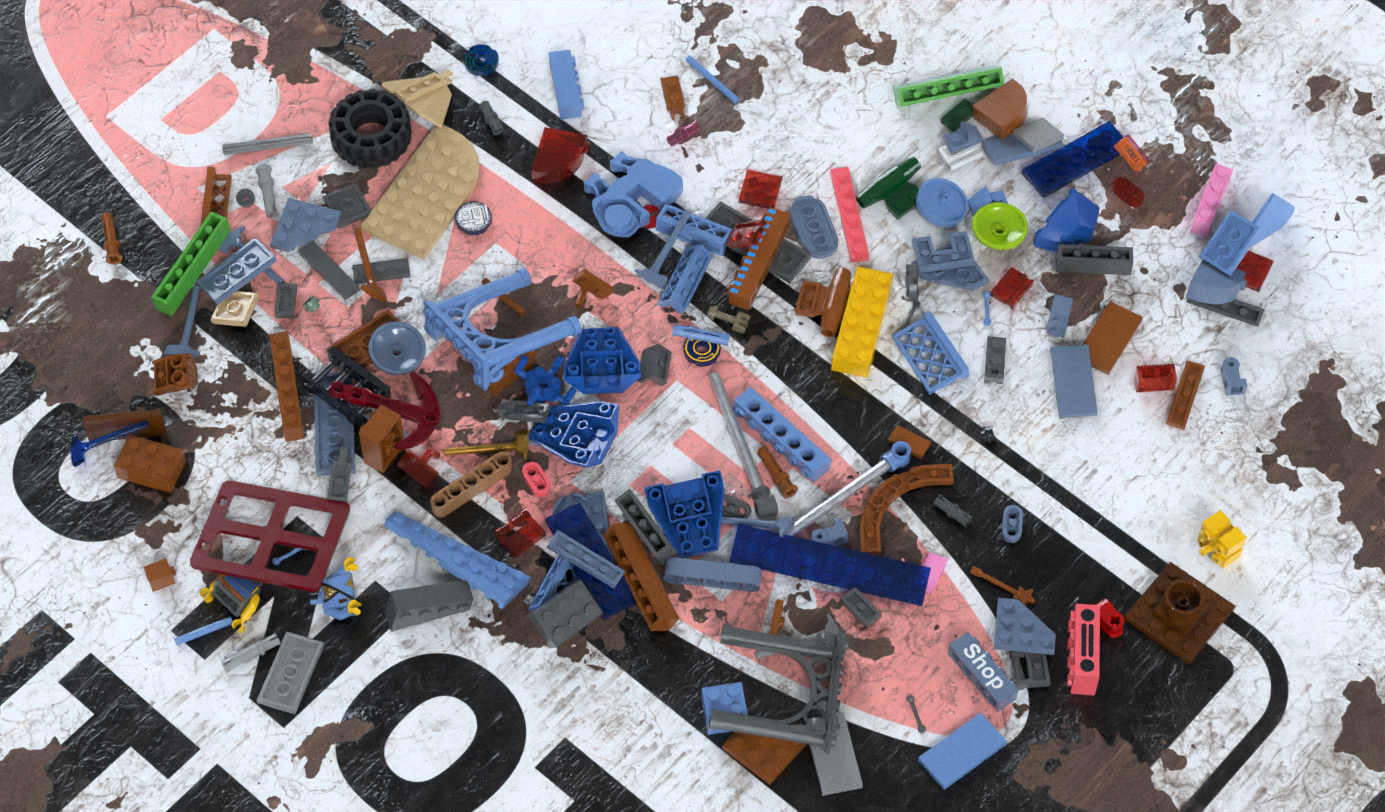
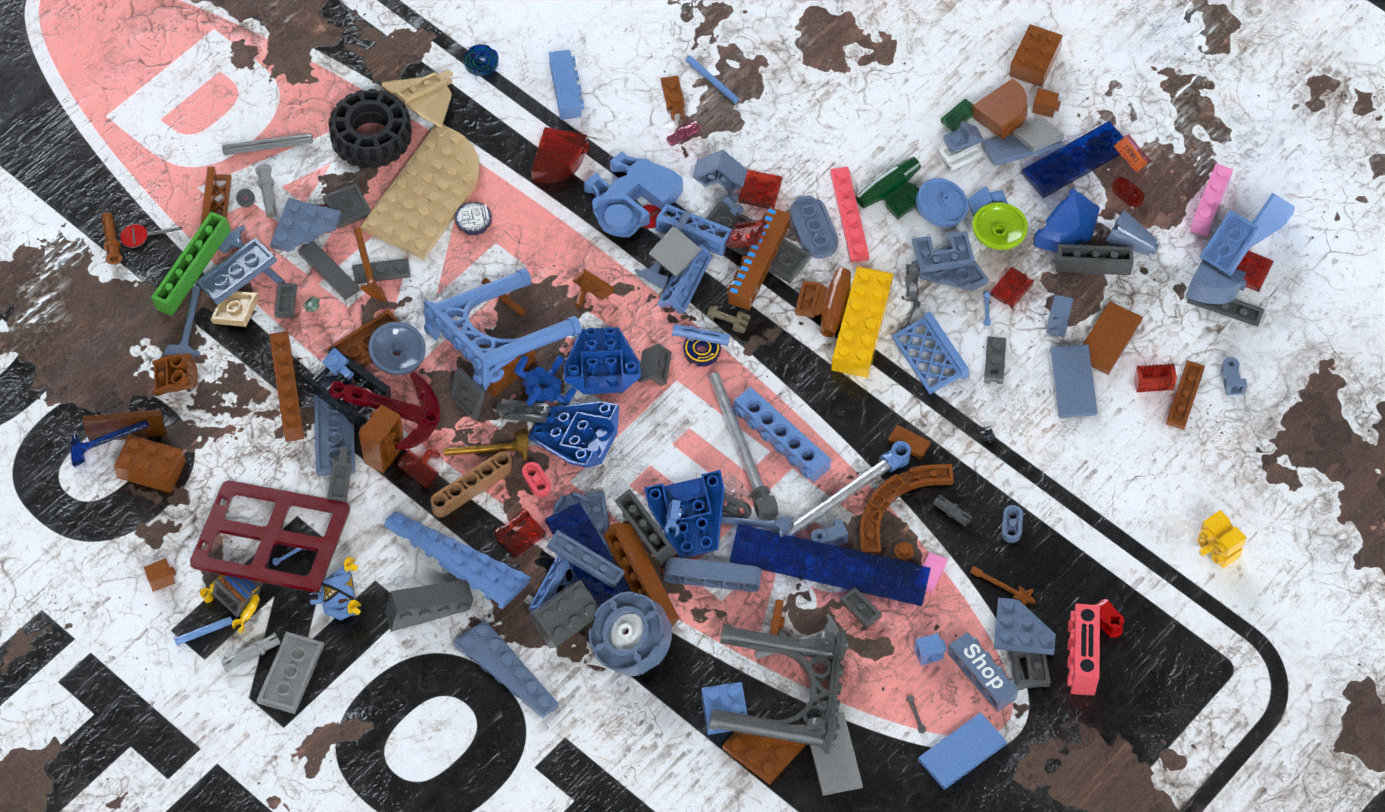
(136, 235): none -> red piece
(337, 363): none -> medium blue plate
(467, 393): none -> dark grey plate
(491, 117): dark grey pin -> none
(496, 658): none -> sand blue wing
(630, 634): none -> sand blue piece
(674, 513): none -> medium blue plate
(675, 251): none -> light grey tile
(720, 168): none -> sand blue brick
(731, 200): none -> sand blue arm
(780, 477): dark orange pin -> none
(904, 551): none -> dark orange plate
(929, 649): none -> medium blue brick
(948, 86): bright green brick -> none
(1035, 55): none -> dark orange brick
(1046, 103): none -> dark orange brick
(1130, 233): none -> sand blue cone
(1179, 612): reddish brown piece -> none

